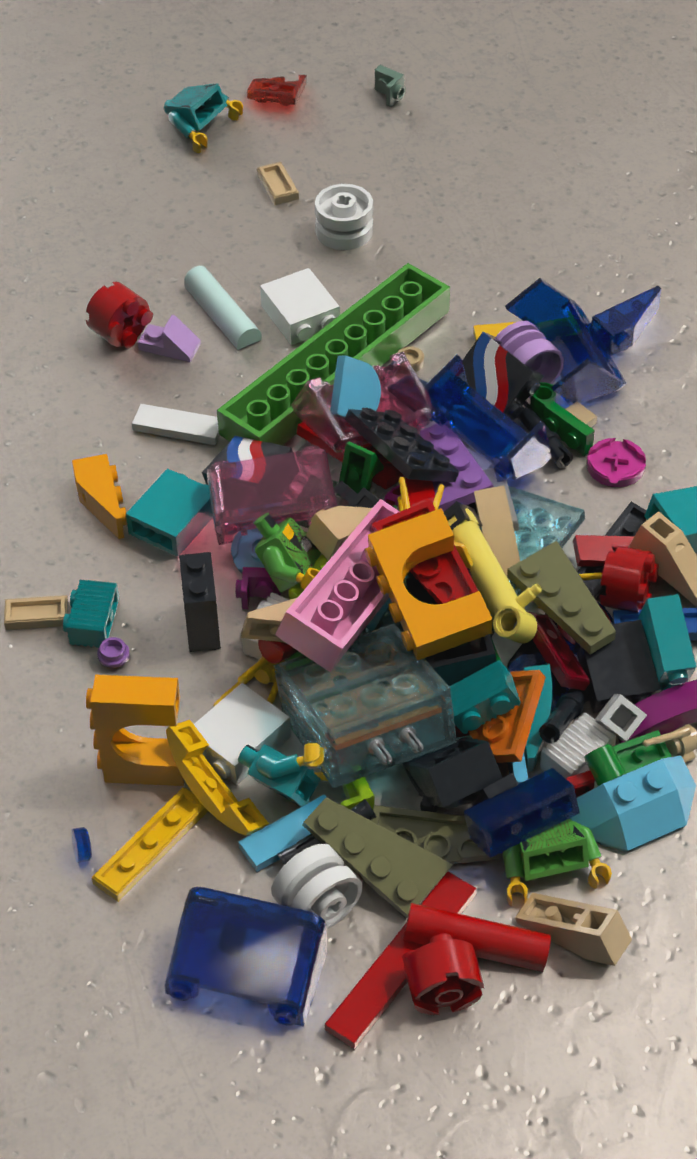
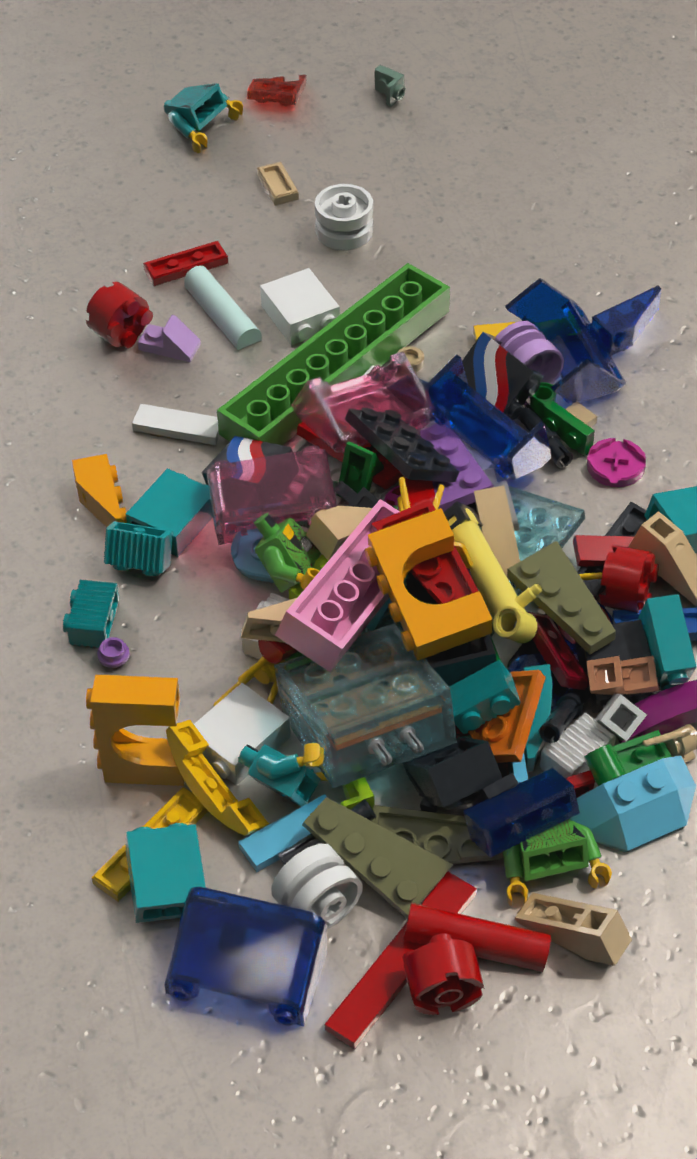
(35, 612): tan tile -> none
(81, 844): clear blue tile -> none
(138, 548): none -> teal brick
(163, 869): none -> teal brick
(178, 264): none -> red tile
(199, 602): black brick -> none
(254, 583): magenta bracket -> none
(354, 386): medium azure tile -> none
(622, 677): none -> nougat slope

